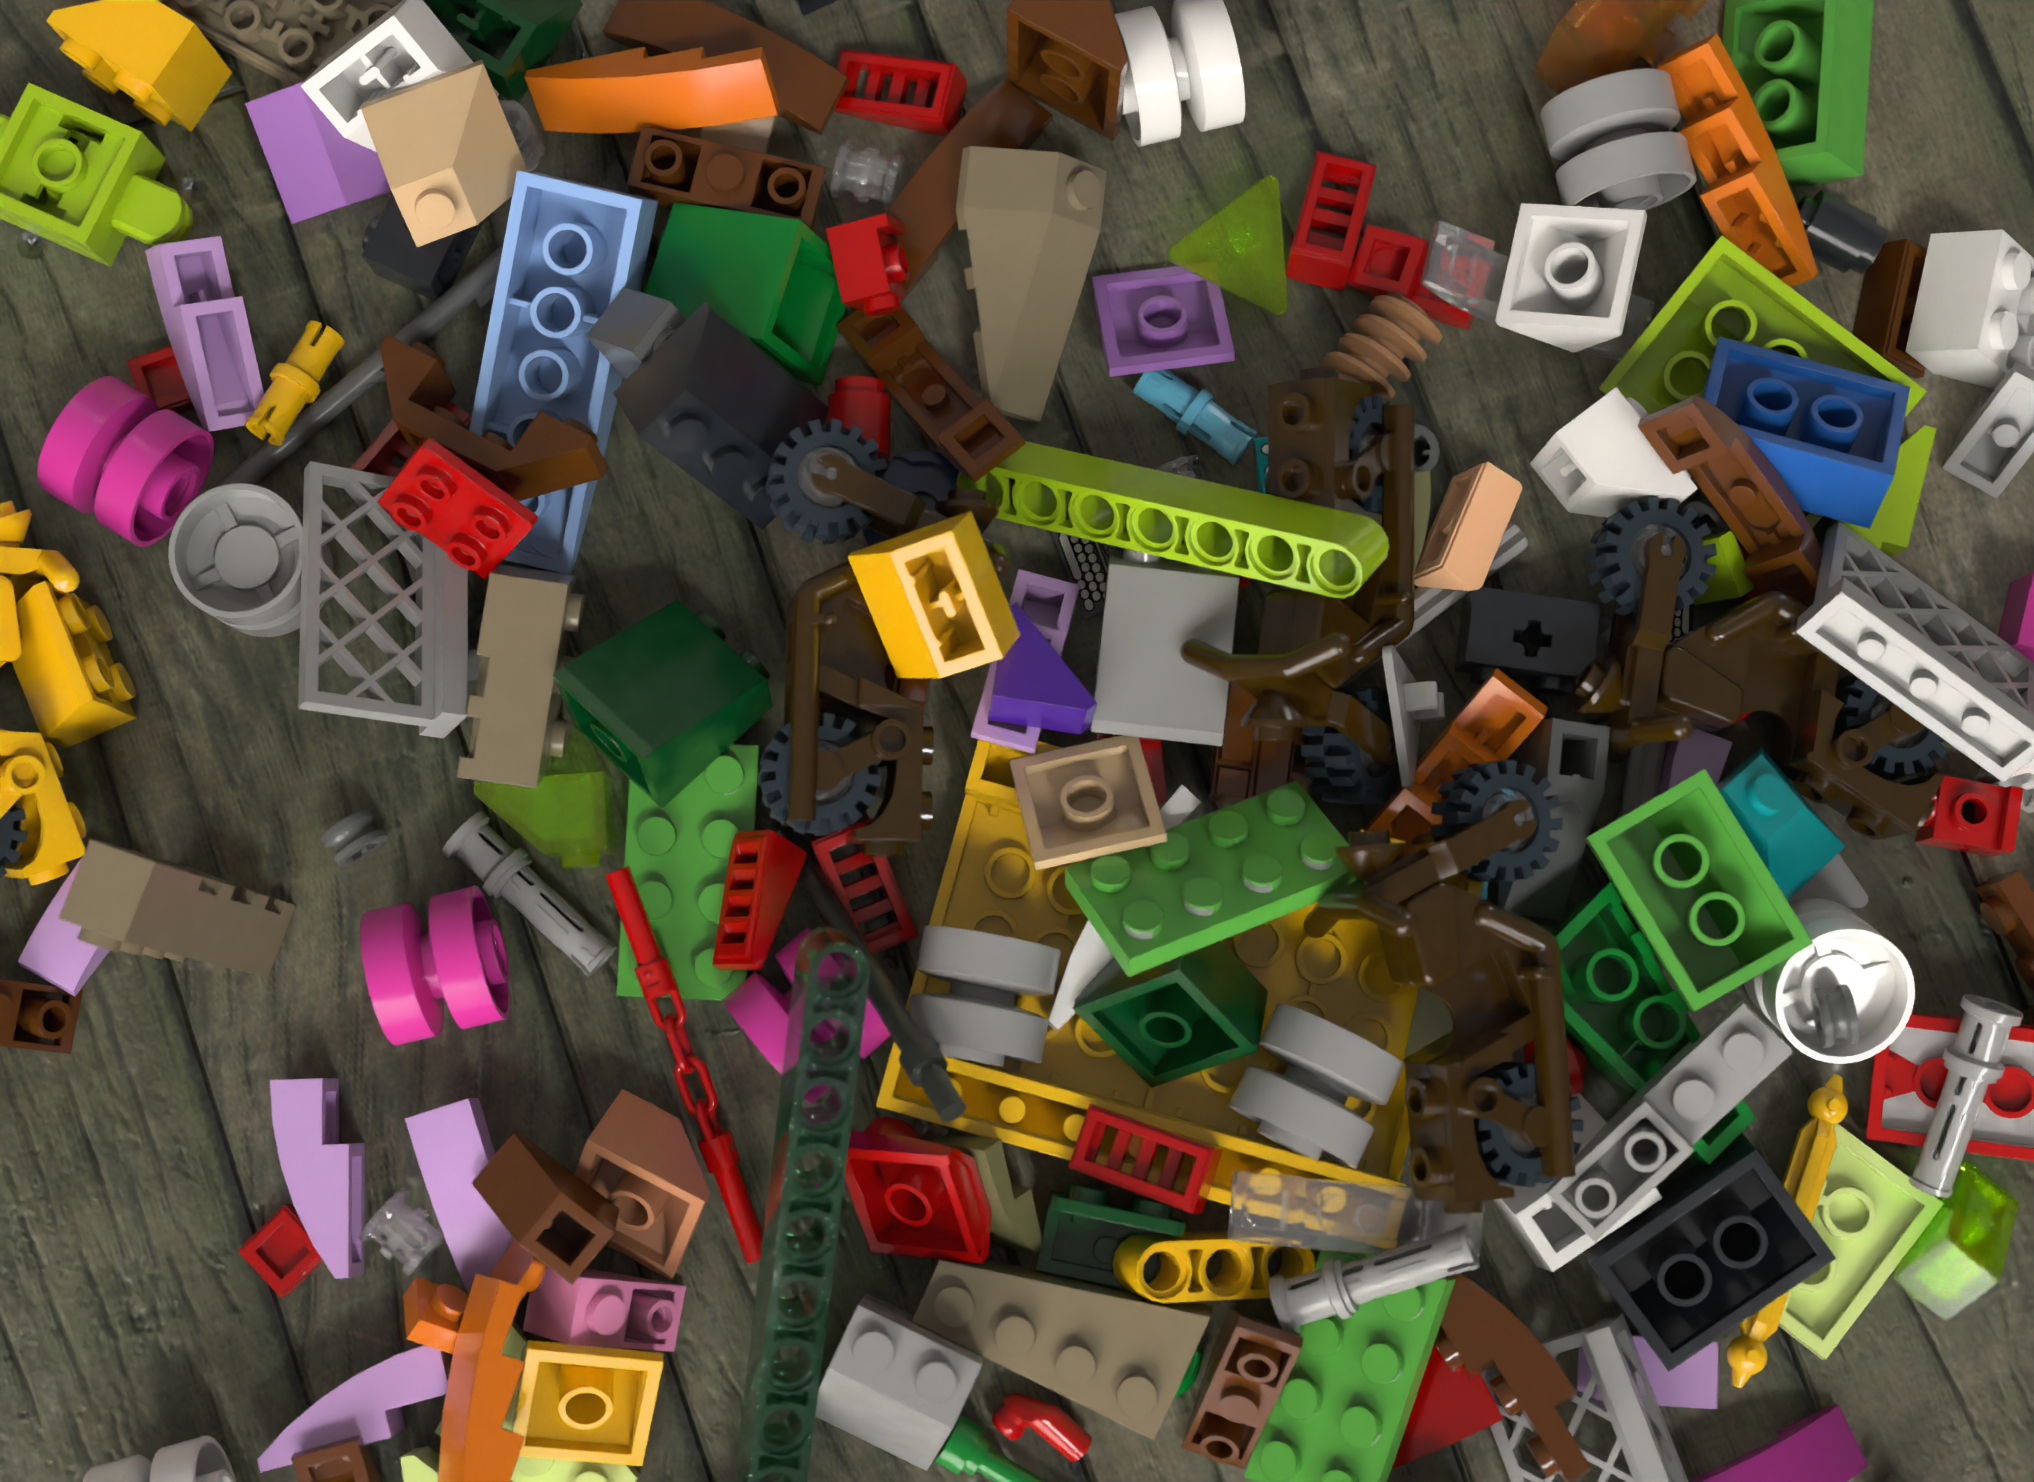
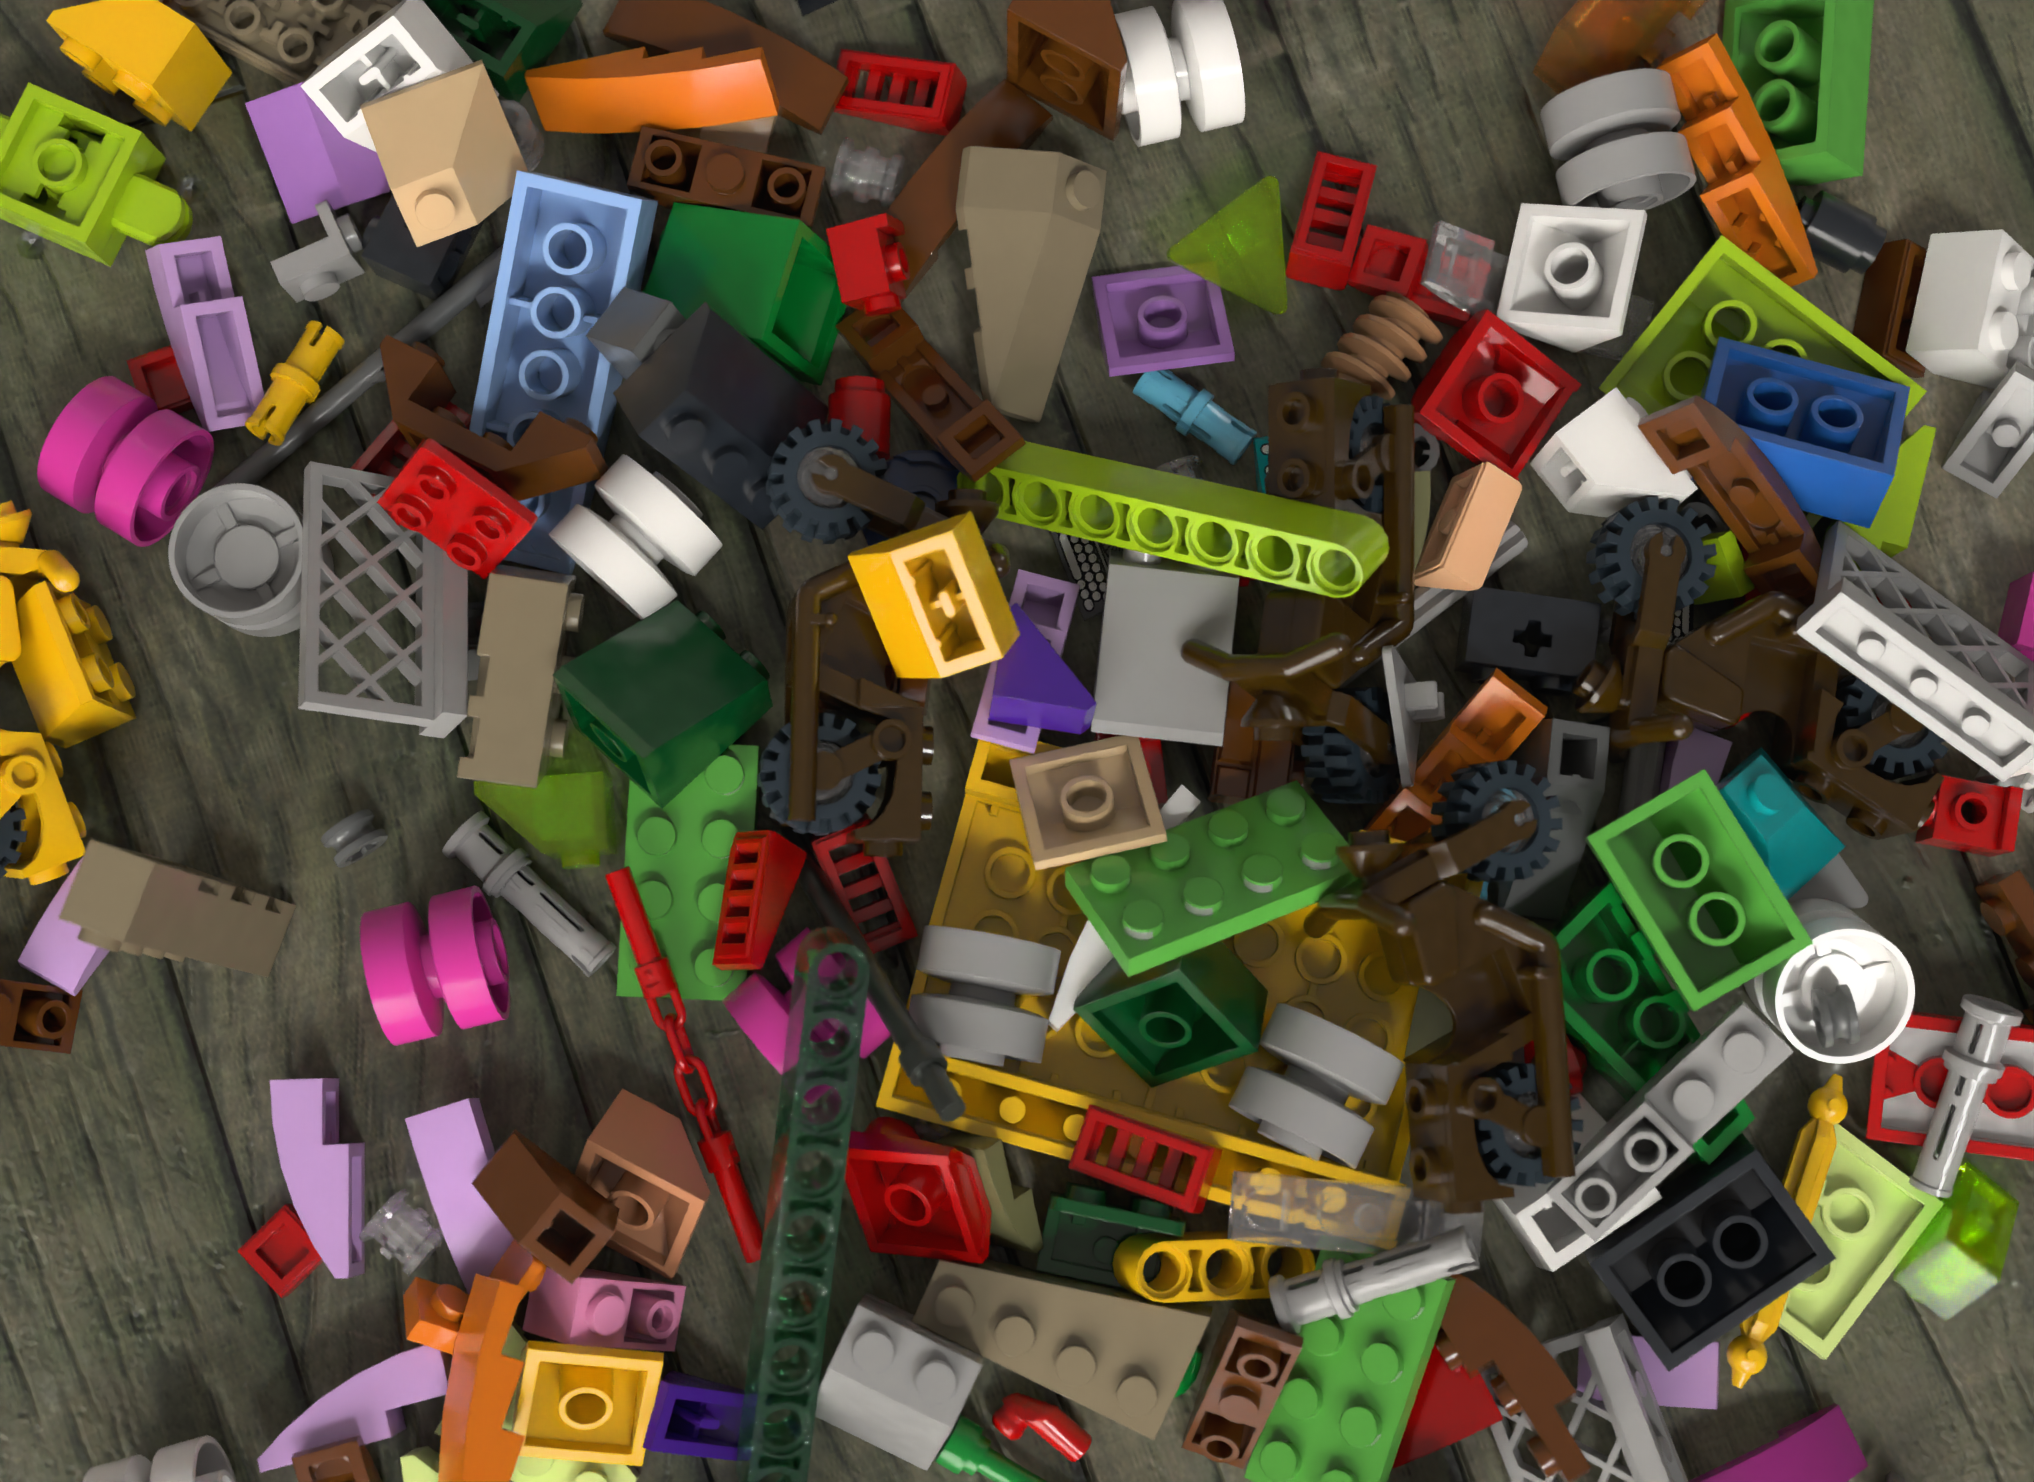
(321, 266): none -> light grey bracket
(649, 524): none -> white wheel
(695, 1418): none -> dark purple slope
(1492, 394): none -> red slope

